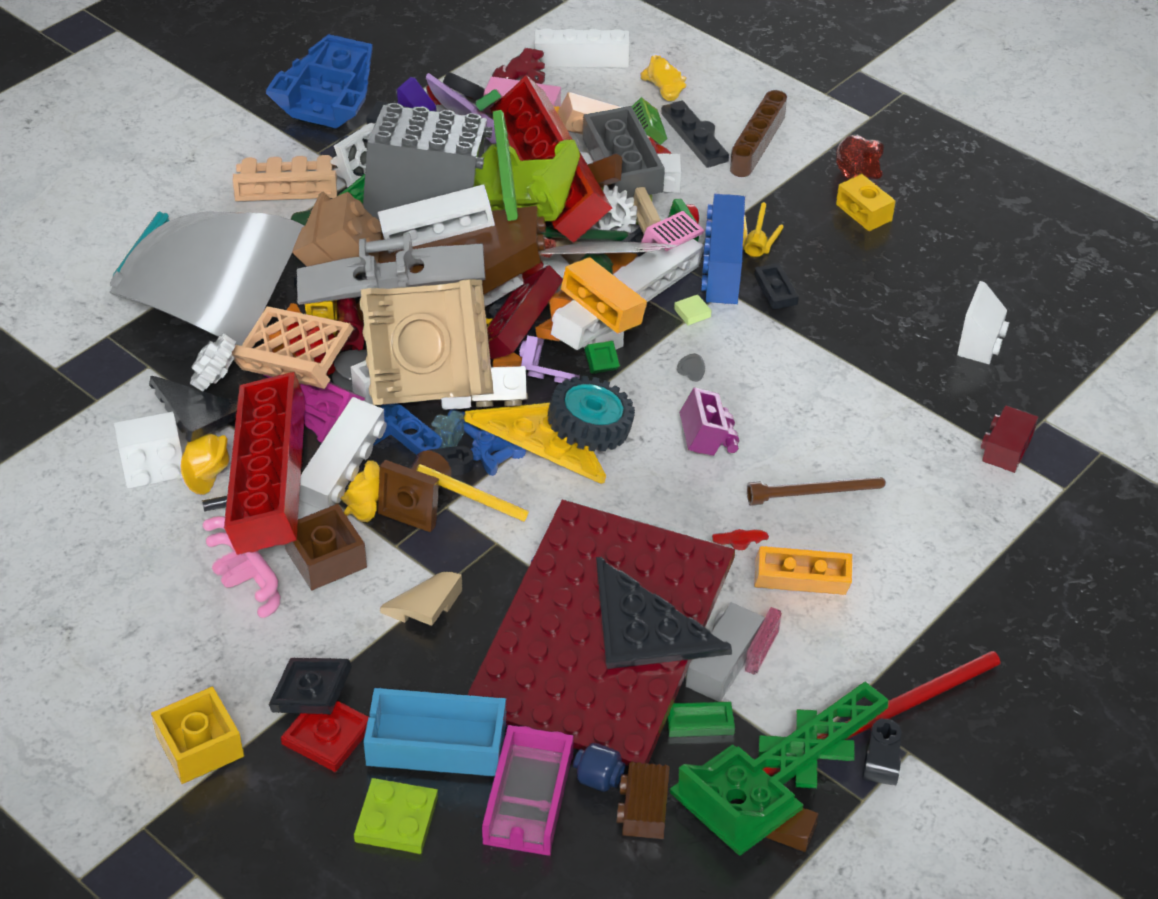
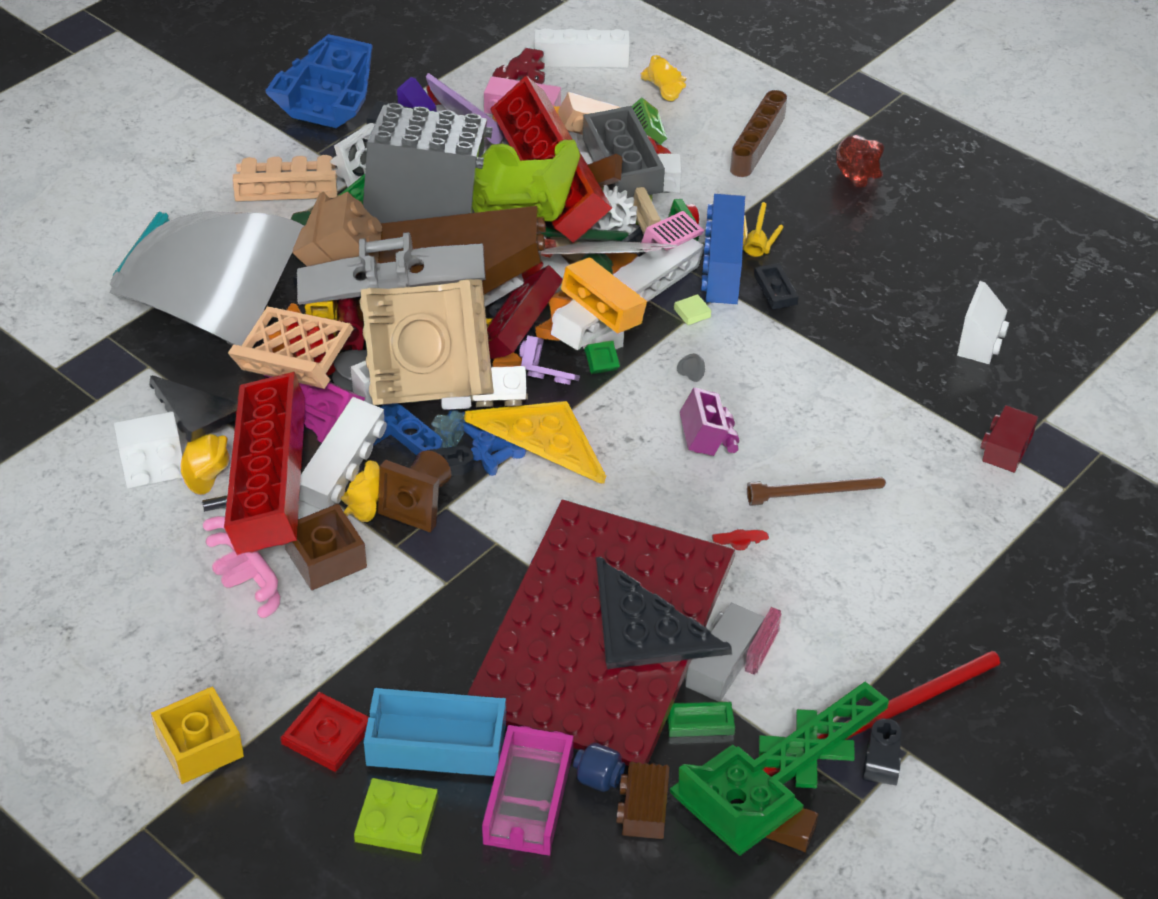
(212, 362): white gear -> none
(310, 685): black tile -> none
(426, 599): tan slope -> none
(438, 216): white brick -> none
(463, 86): black tyre -> none
(476, 494): yellow bar -> none
(488, 100): green tile -> none
(505, 165): bright green tile -> none
(591, 413): black wheel -> none
(695, 133): black hinge -> none
(803, 570): light orange brick -> none
(865, 202): yellow brick -> none

